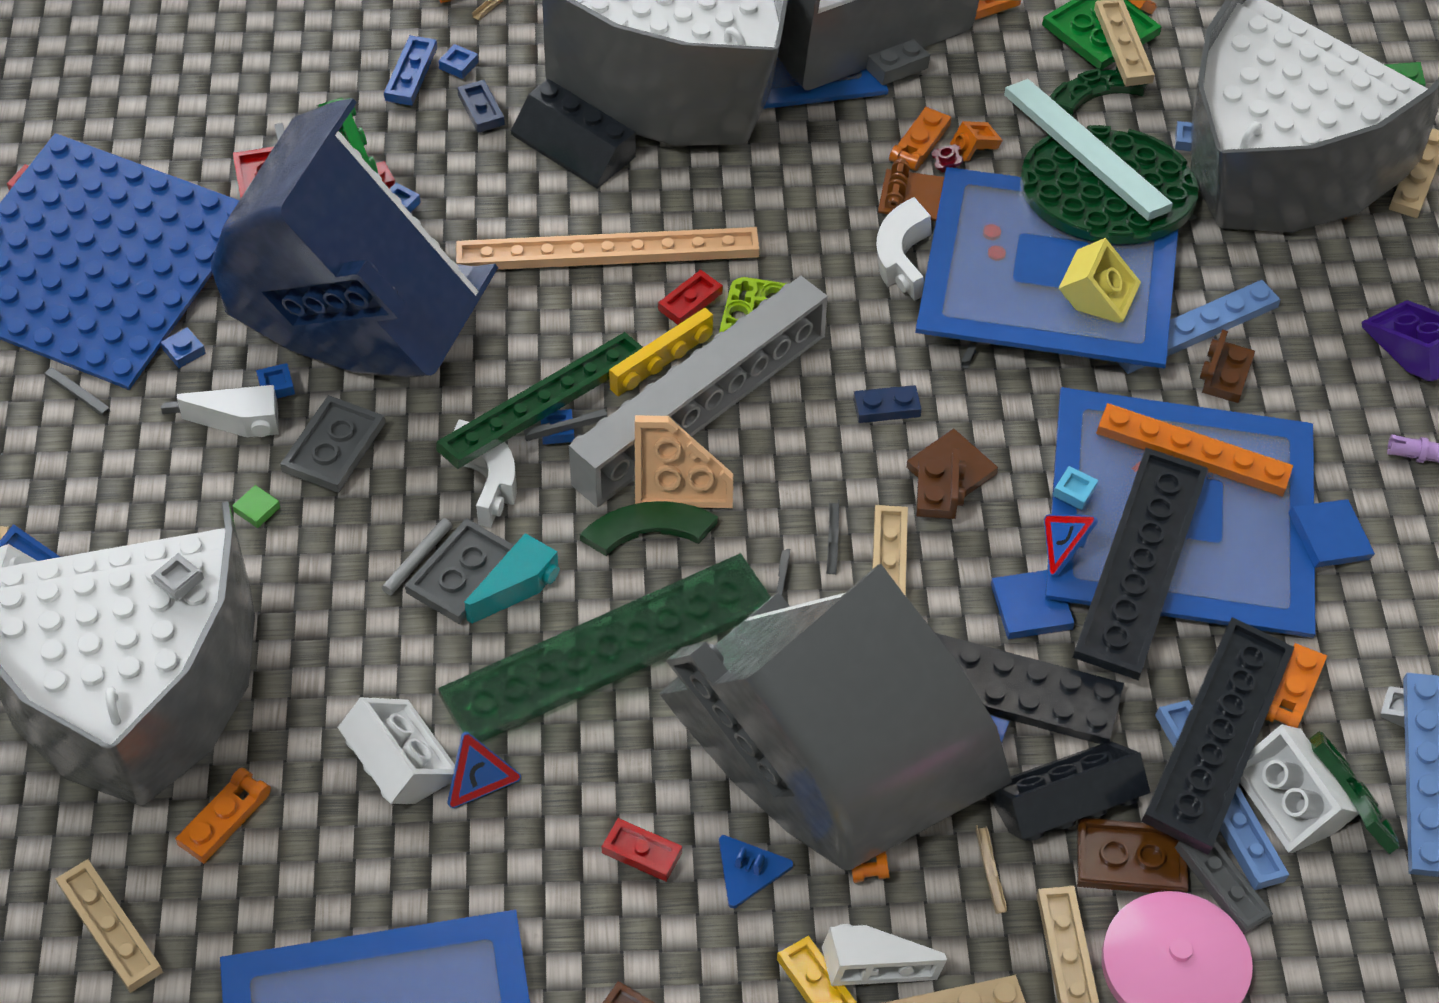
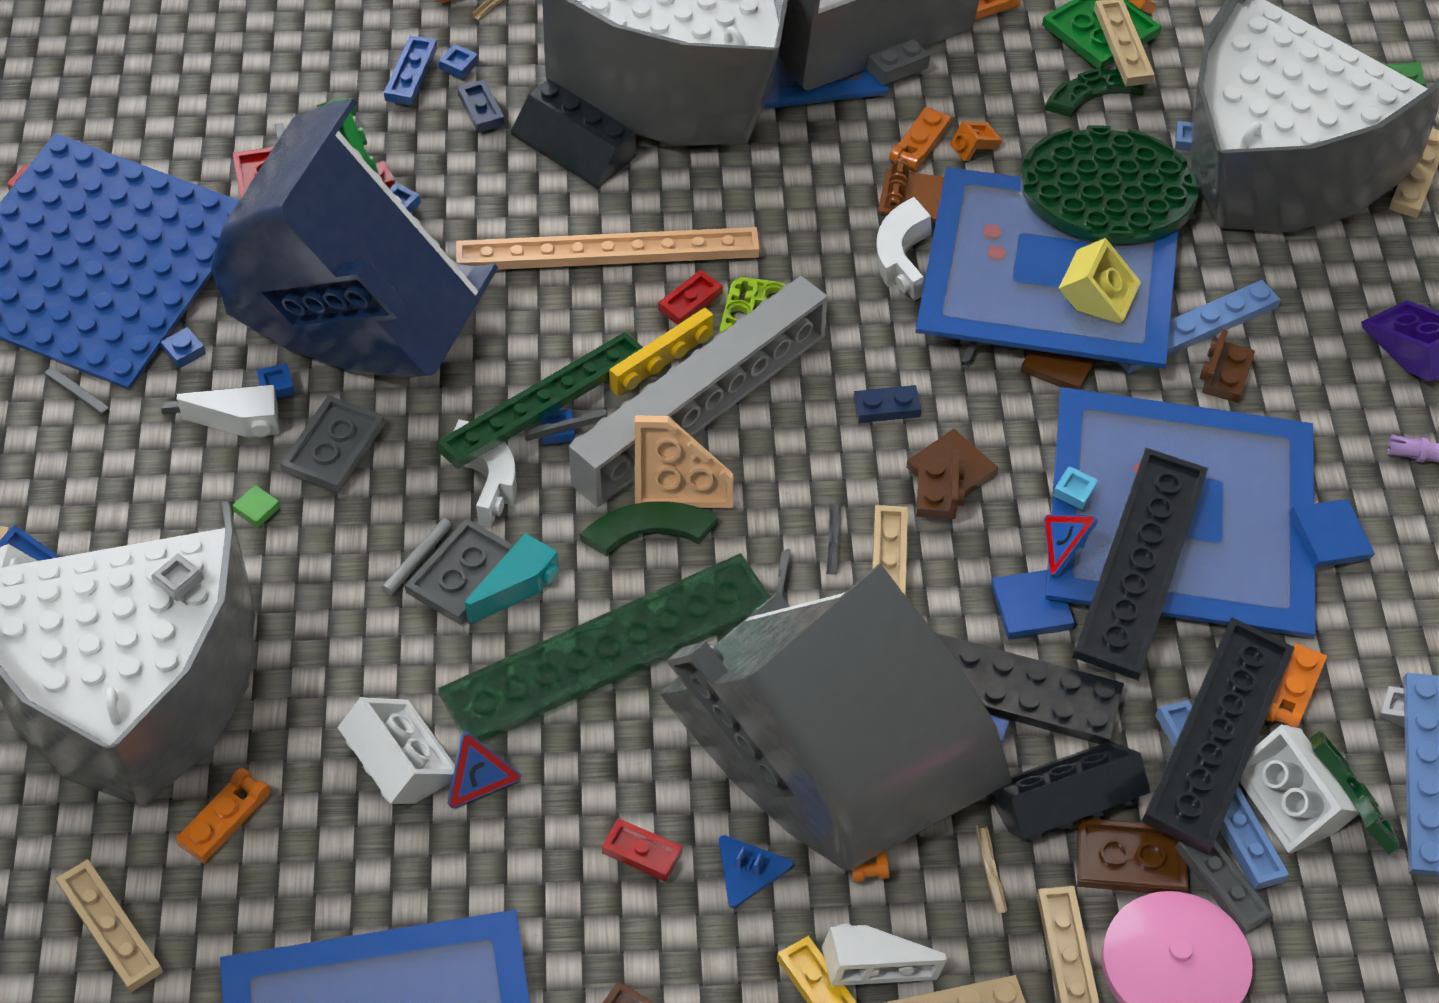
(947, 157): dark red plate -> none
(1058, 369): none -> reddish brown tile
(1088, 150): light aqua tile -> none
(1187, 445): orange plate -> none

